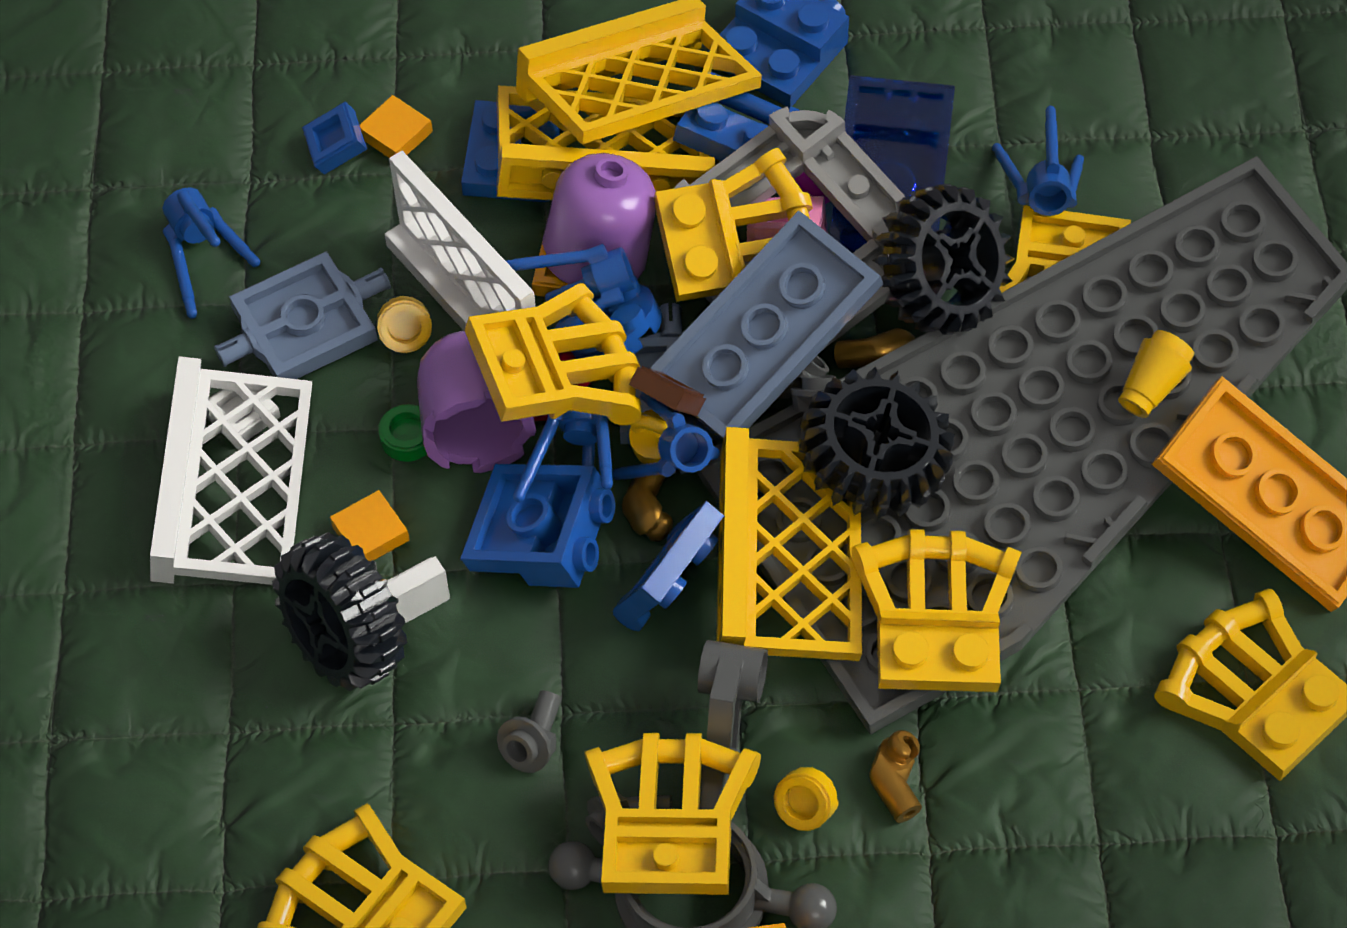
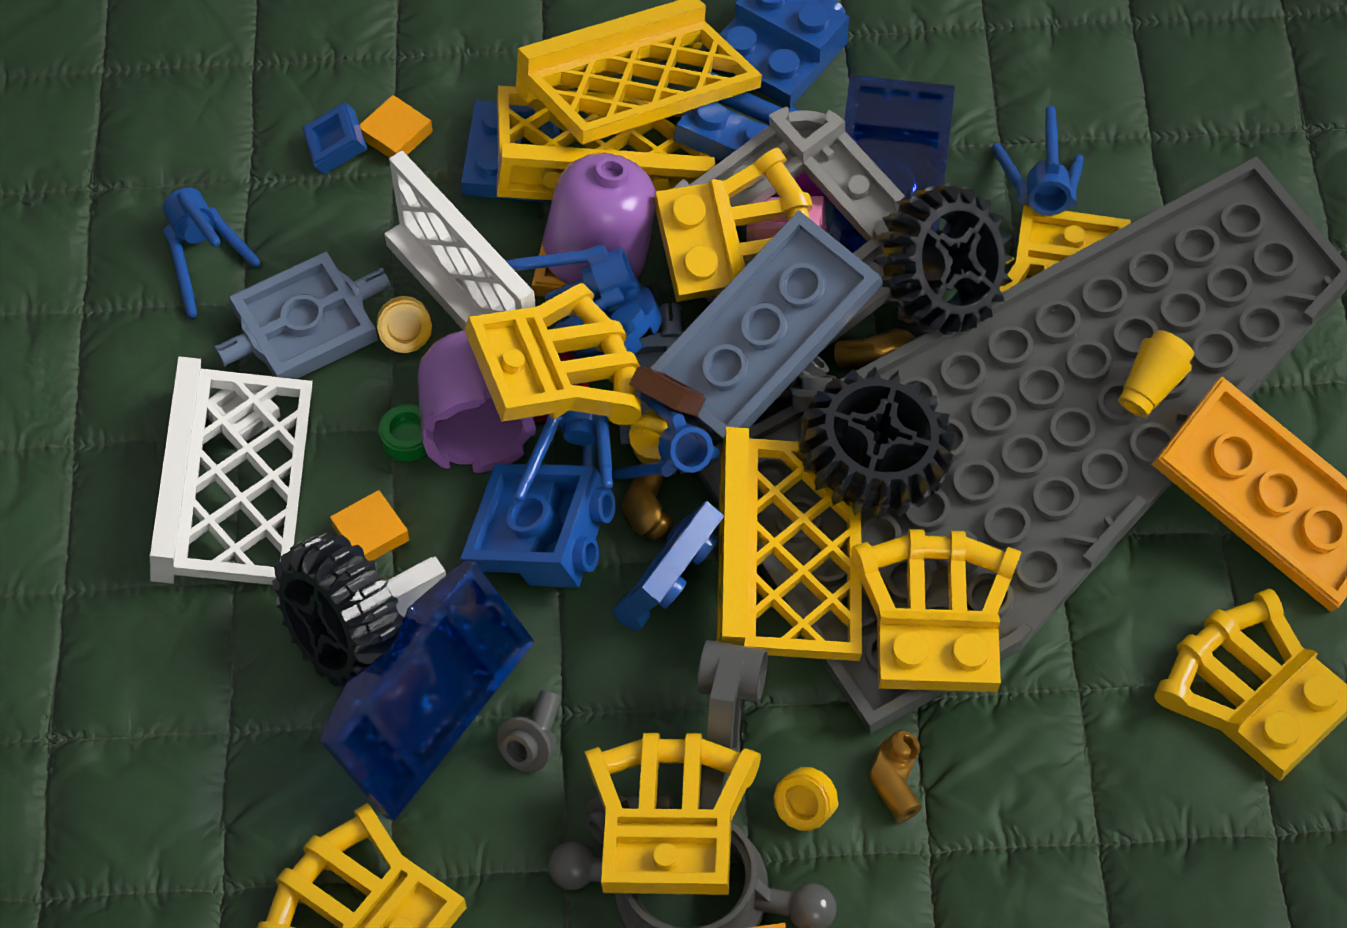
(425, 688): none -> clear blue slope

